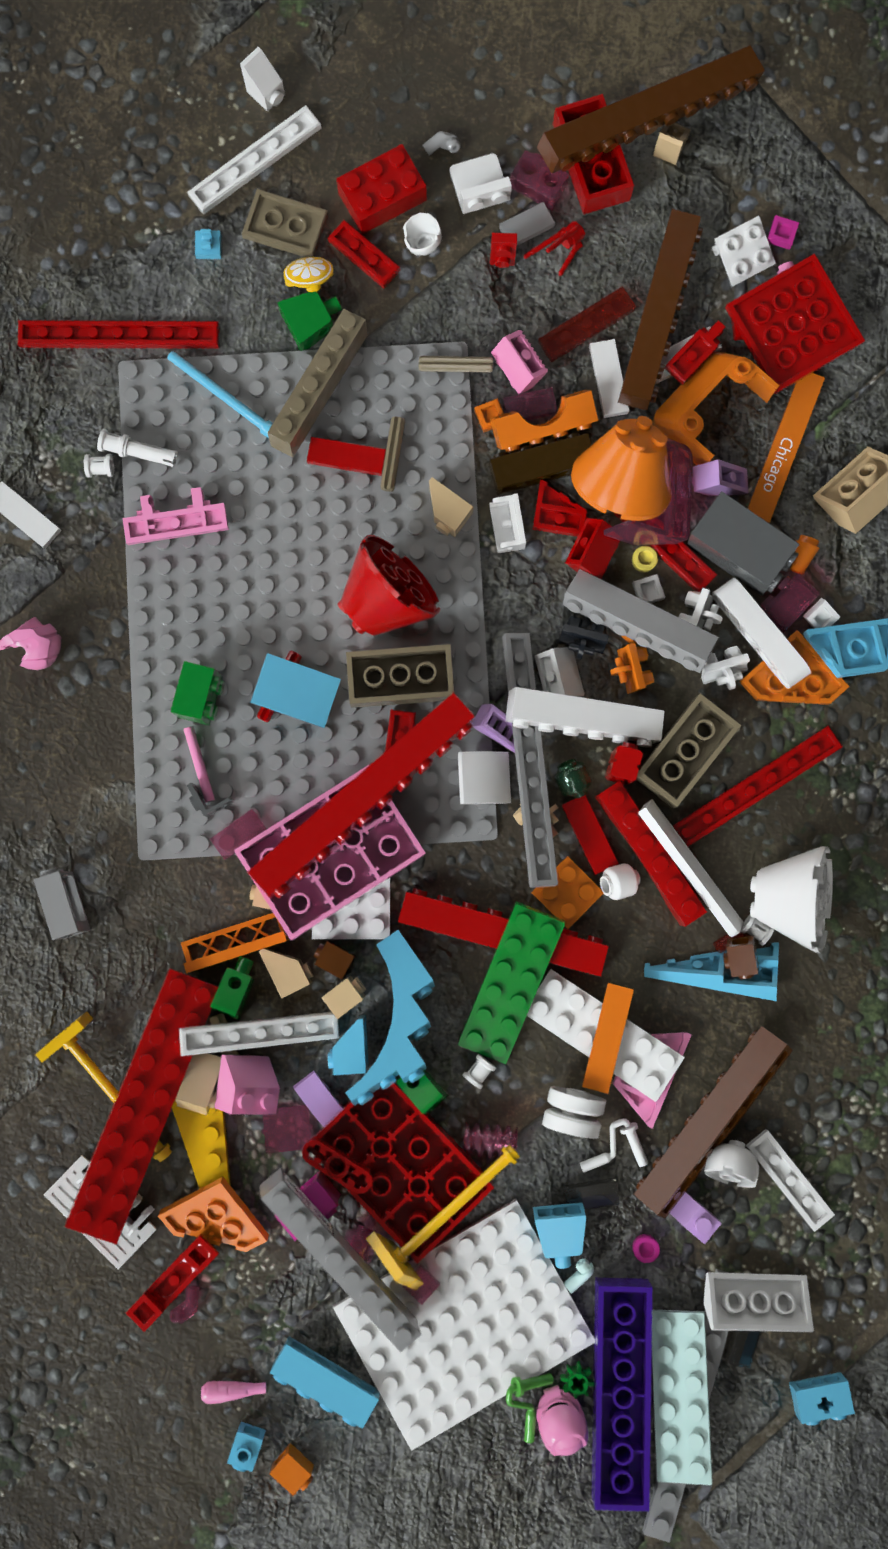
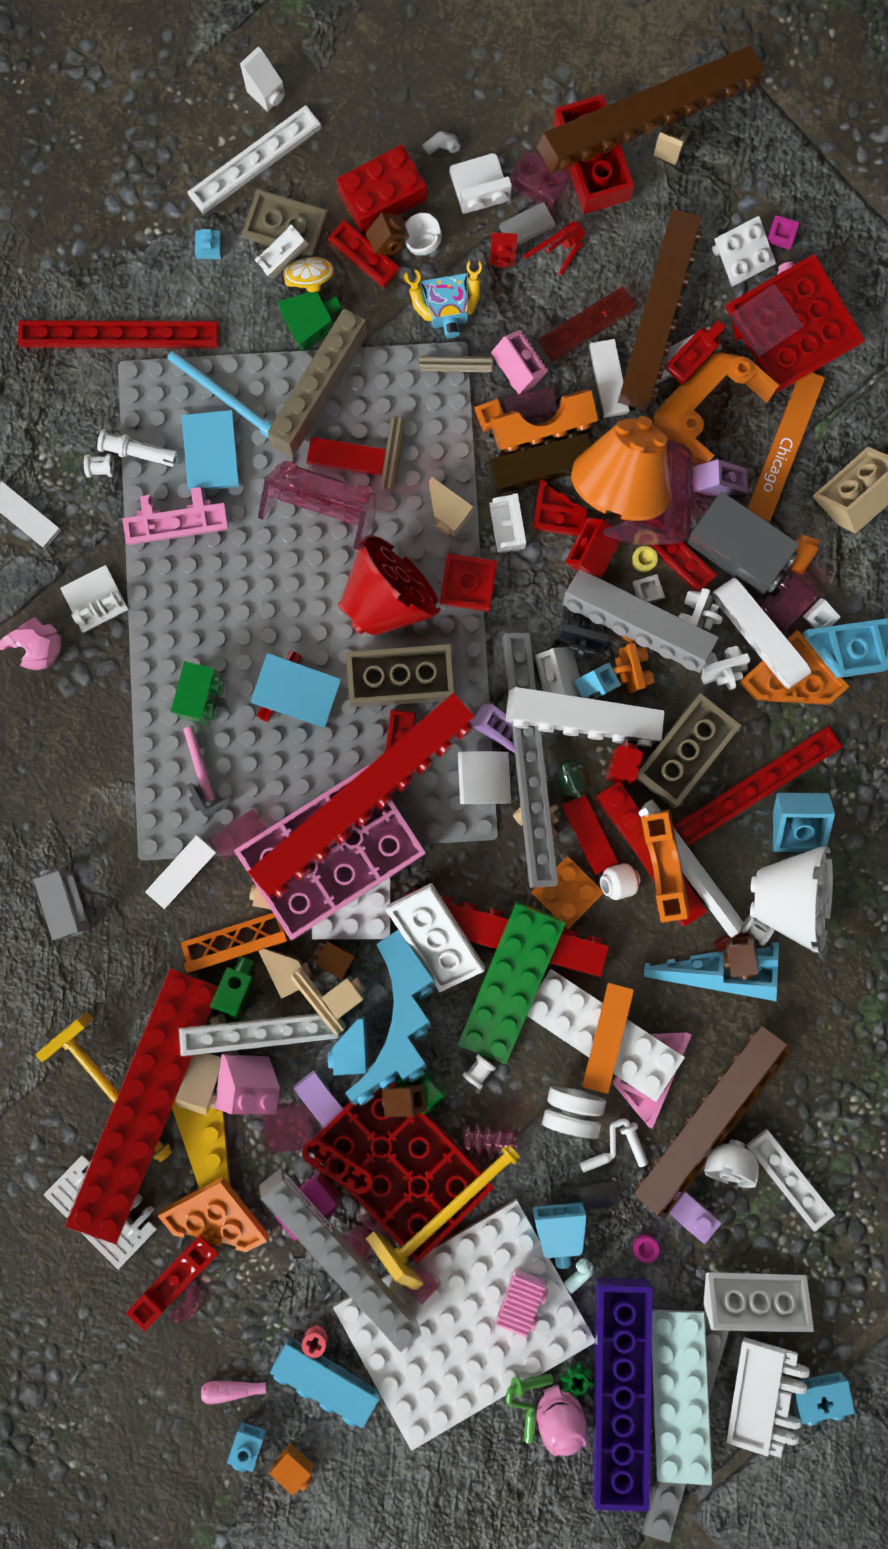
(94, 599): none -> white hinge
(181, 871): none -> white tile
(210, 450): none -> medium azure tile
(282, 252): none -> white hinge
(314, 996): none -> tan axle
(314, 1350): none -> coral bush
(320, 494): none -> clear pink windscreen
(387, 234): none -> reddish brown brick
(404, 1100): none -> reddish brown brick
(435, 937): none -> white tile
(446, 299): none -> torso
(468, 582): none -> red plate
(521, 1303): none -> bright pink brick
(597, 682): none -> medium azure brick
(666, 865): none -> orange arch
(760, 1403): none -> white hinge
(766, 320): none -> clear pink plate
(801, 821): none -> medium azure slope

